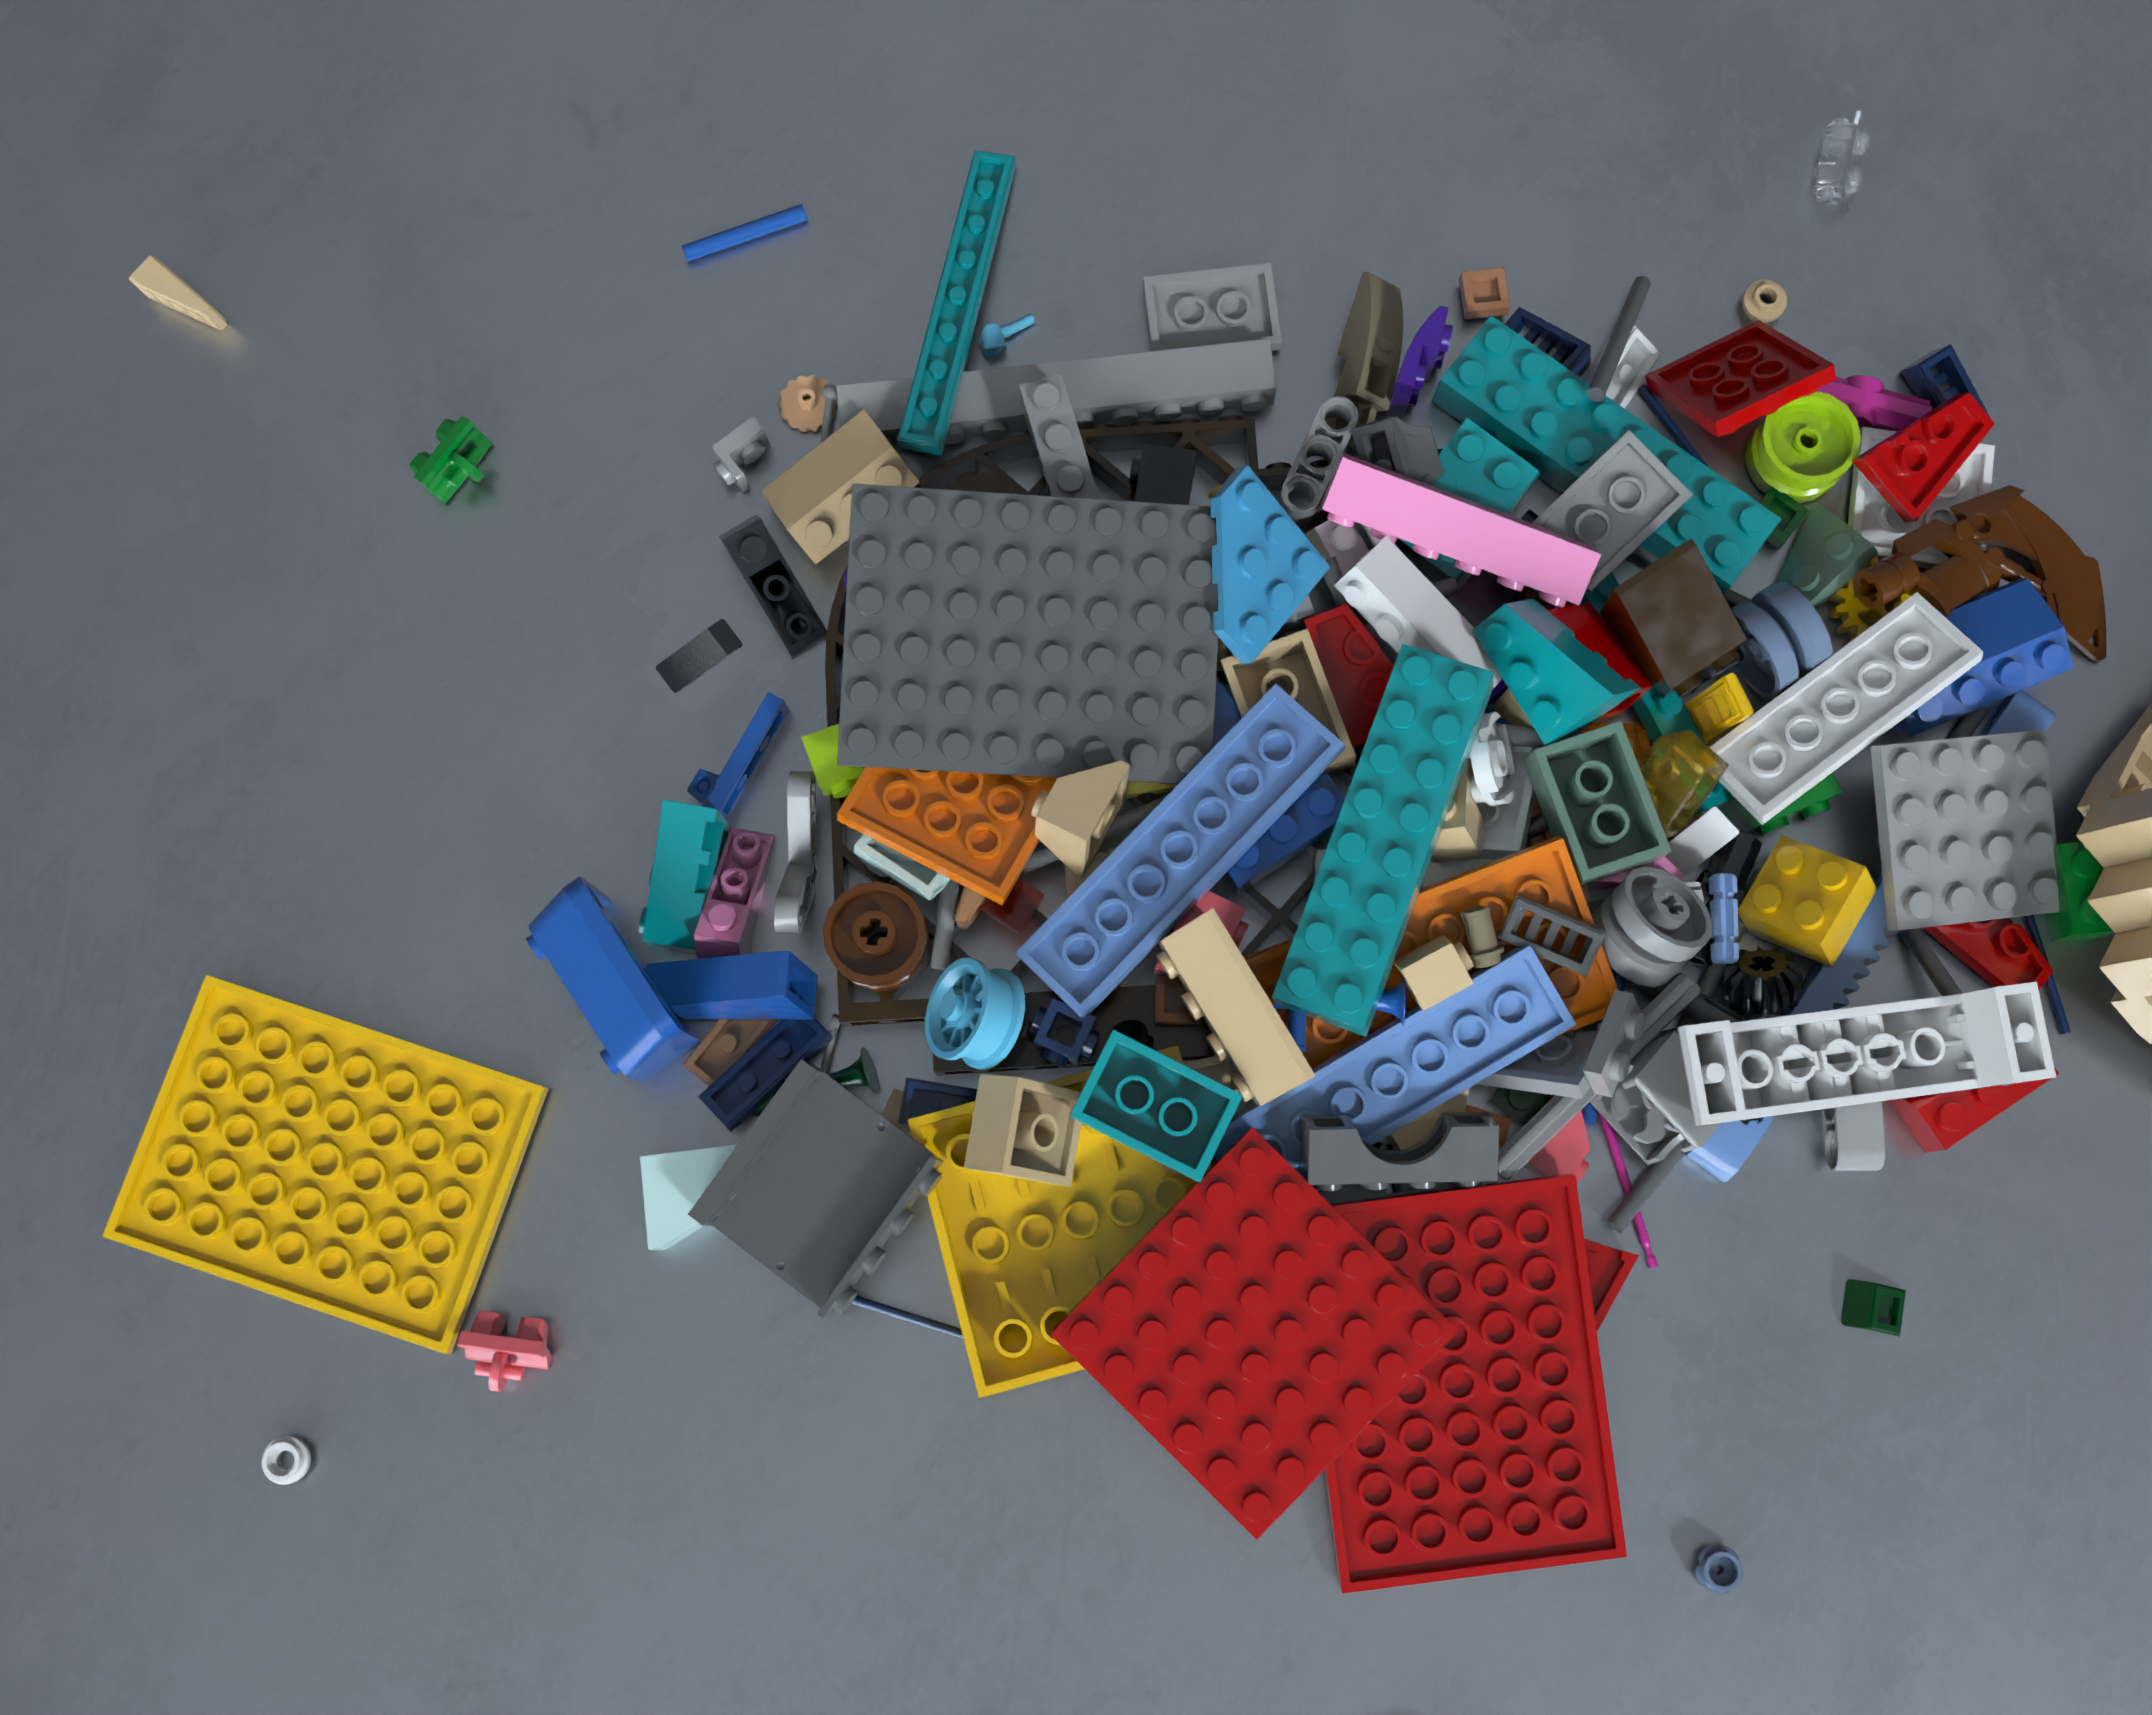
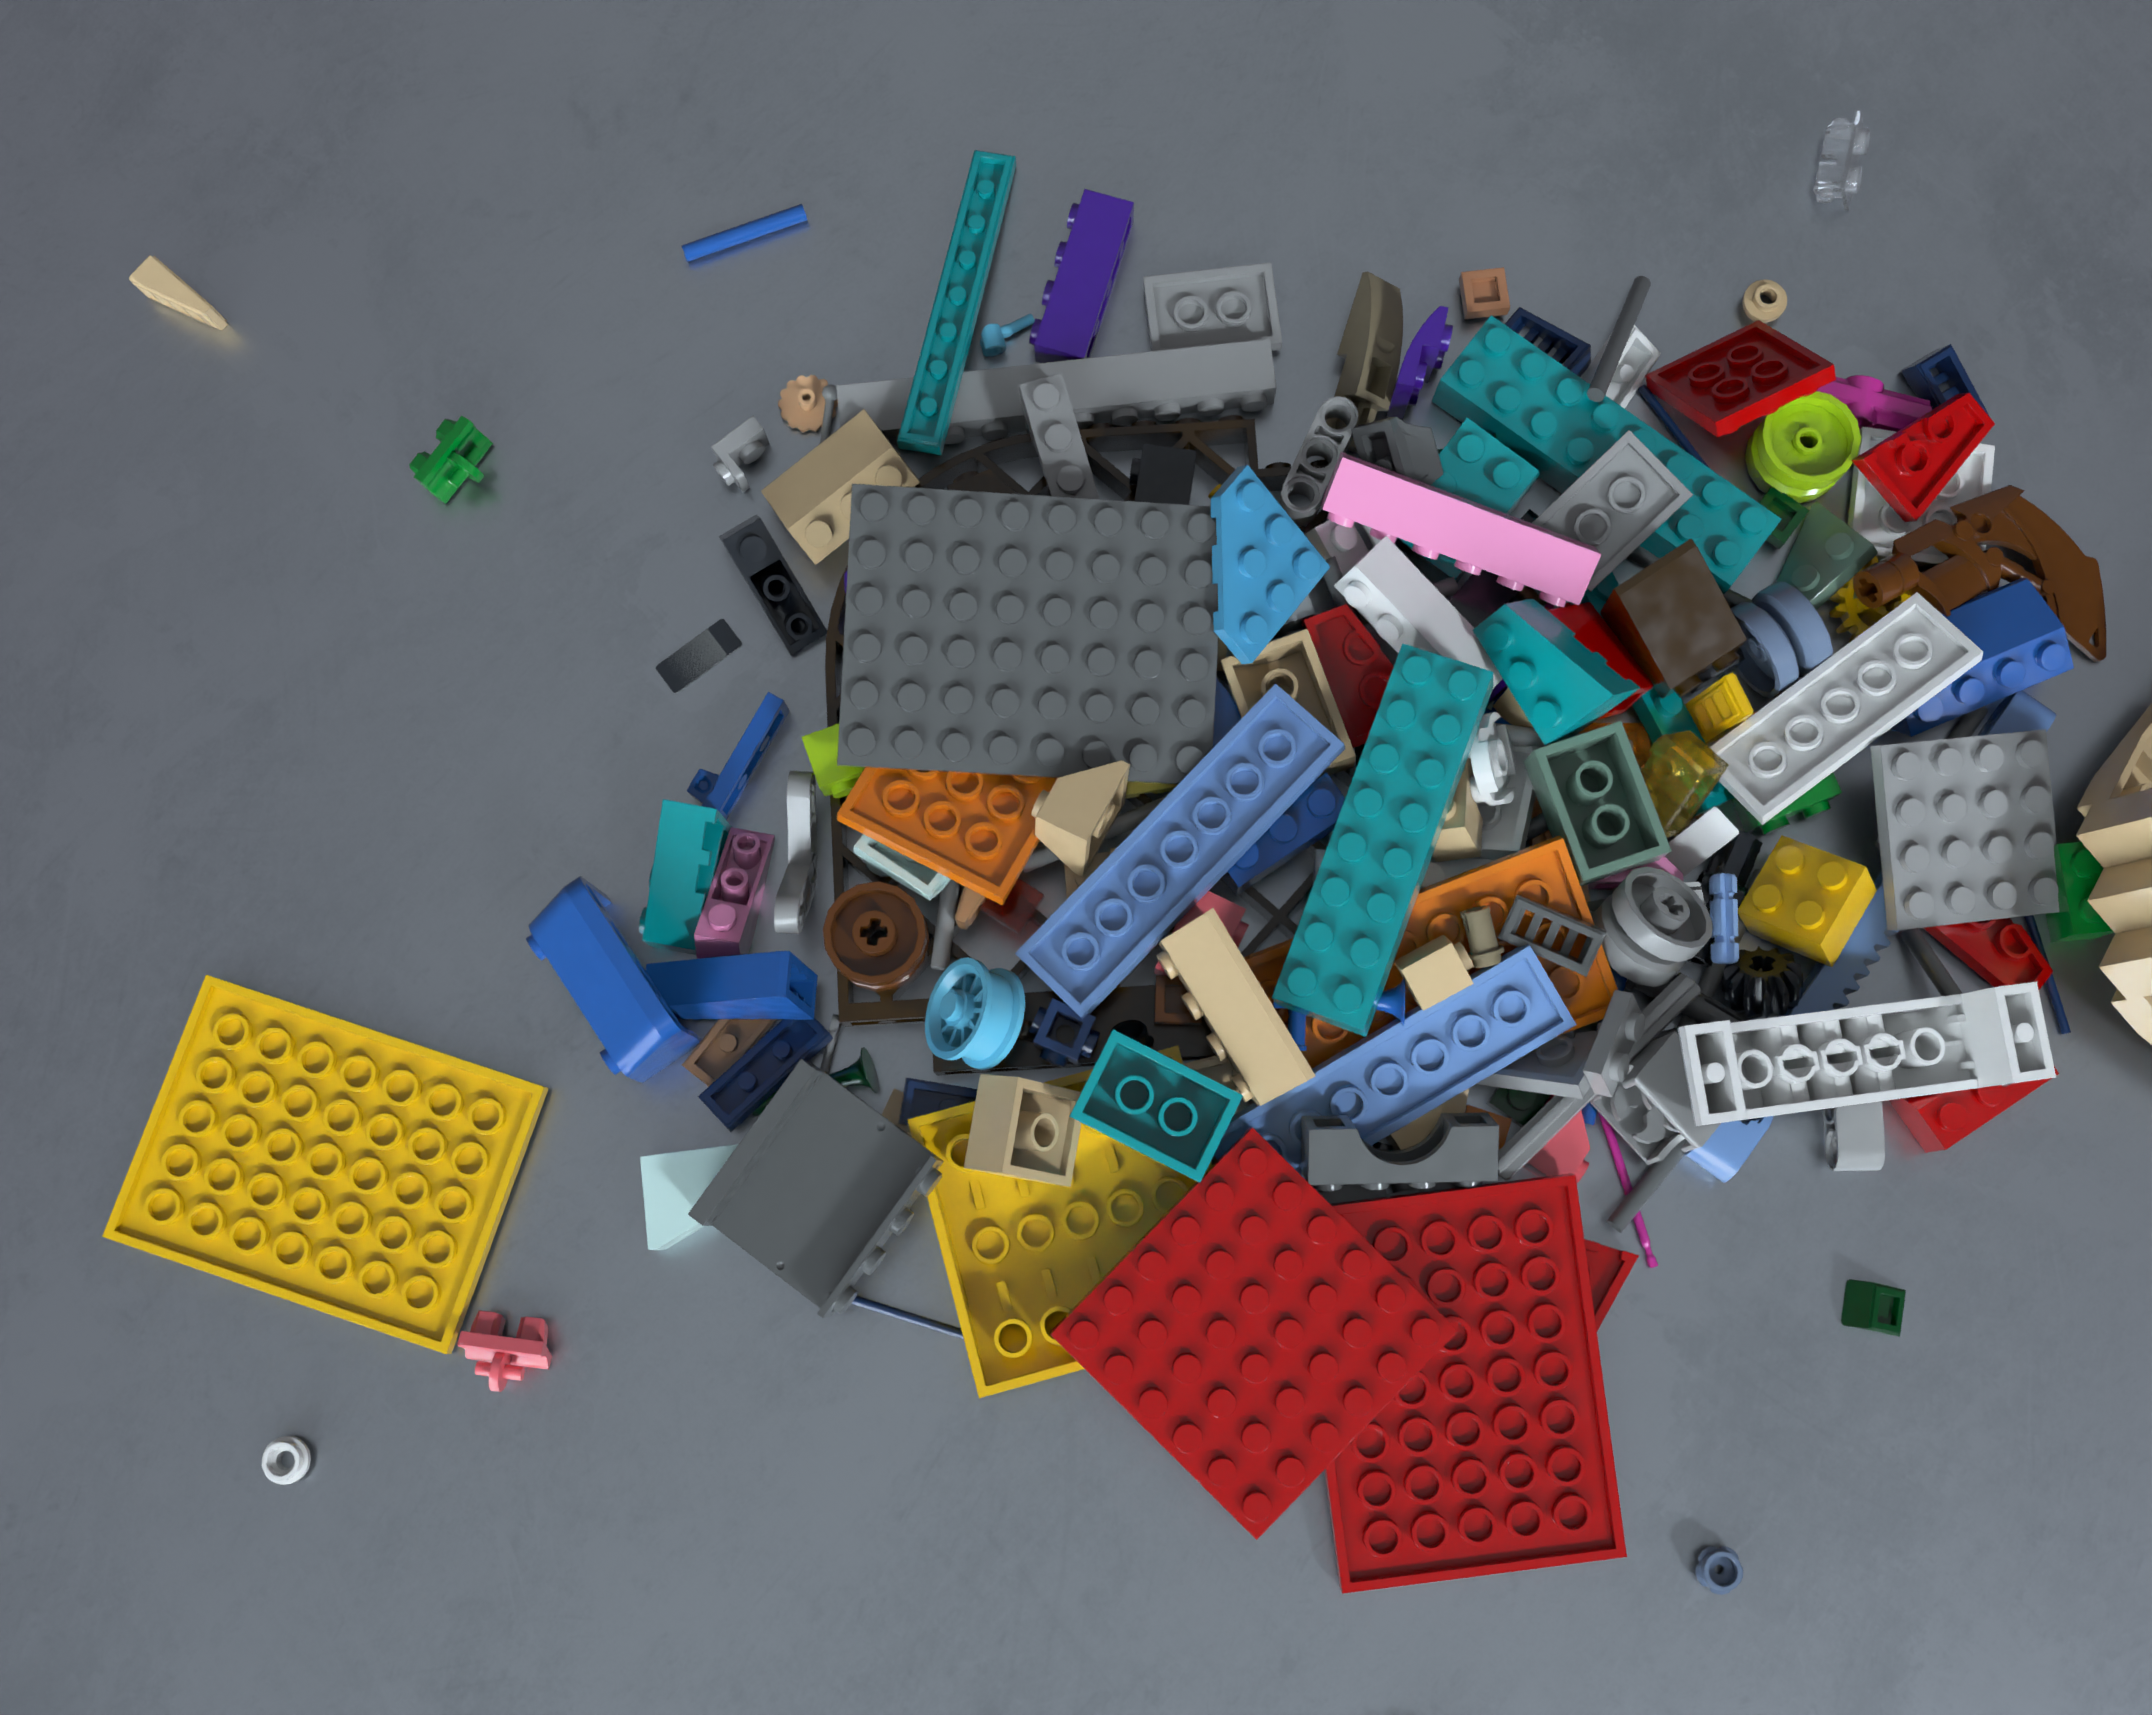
(1084, 278): none -> dark purple brick

